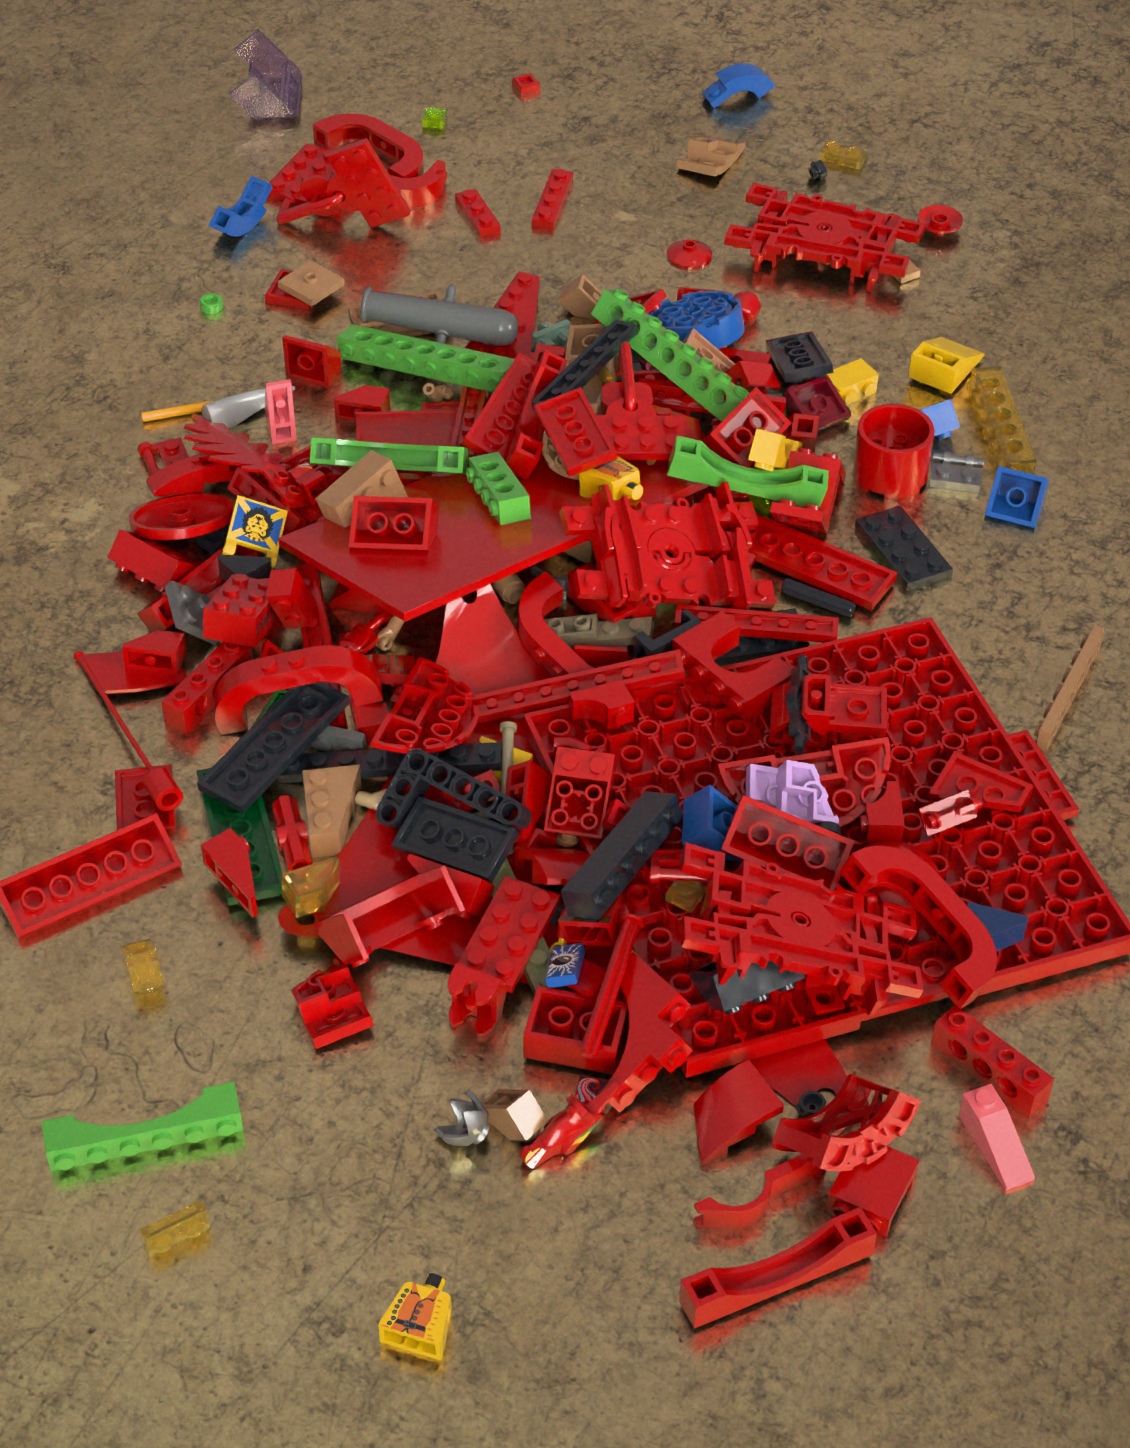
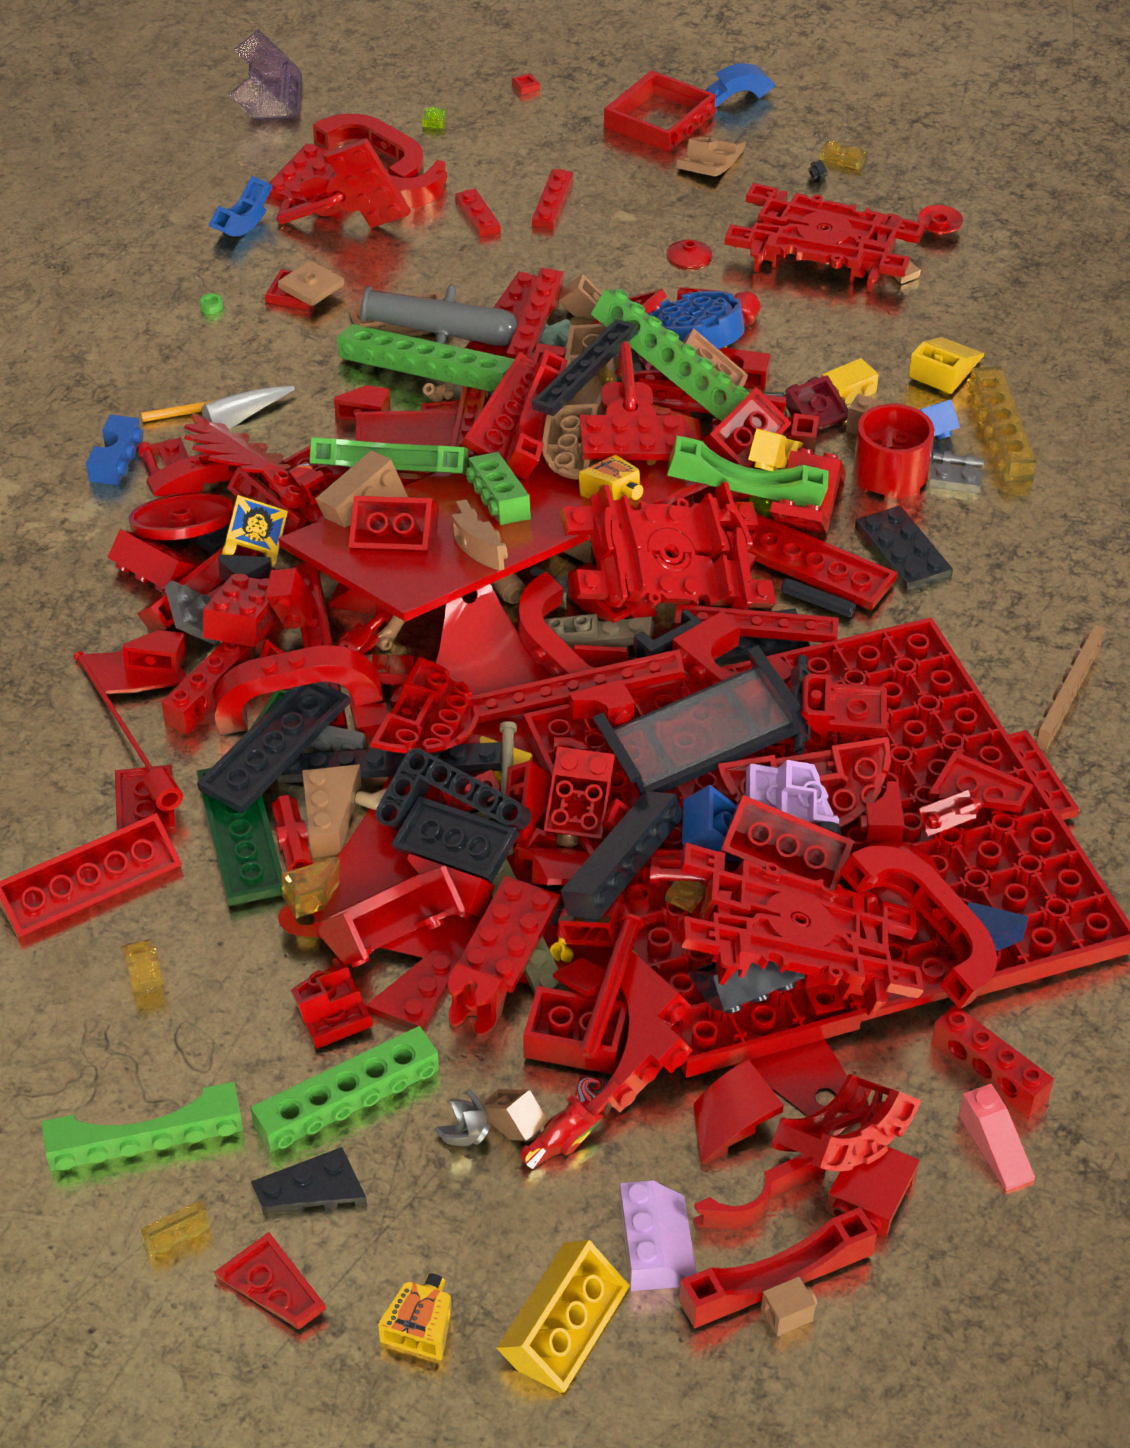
(121, 439): none -> blue arch
(230, 863): red slope -> none
(273, 1281): none -> red wing
(280, 412): coral slope -> none
(311, 361): red slope -> none
(313, 1182): none -> black wing
(330, 1088): none -> bright green brick
(416, 993): none -> red wing
(478, 537): none -> medium nougat slope
(540, 304): none -> red arch
(564, 1315): none -> yellow slope
(565, 965): blue tile -> none
(575, 432): red tile -> none
(618, 118): none -> red window
(655, 1235): none -> lavender slope
(705, 728): none -> clear piece
(754, 374): red hinge -> none
(788, 1306): none -> medium nougat brick
(799, 357): black plate -> none
(809, 1099): black plate -> none
(857, 409): none -> medium nougat brick
(1017, 496): blue slope -> none

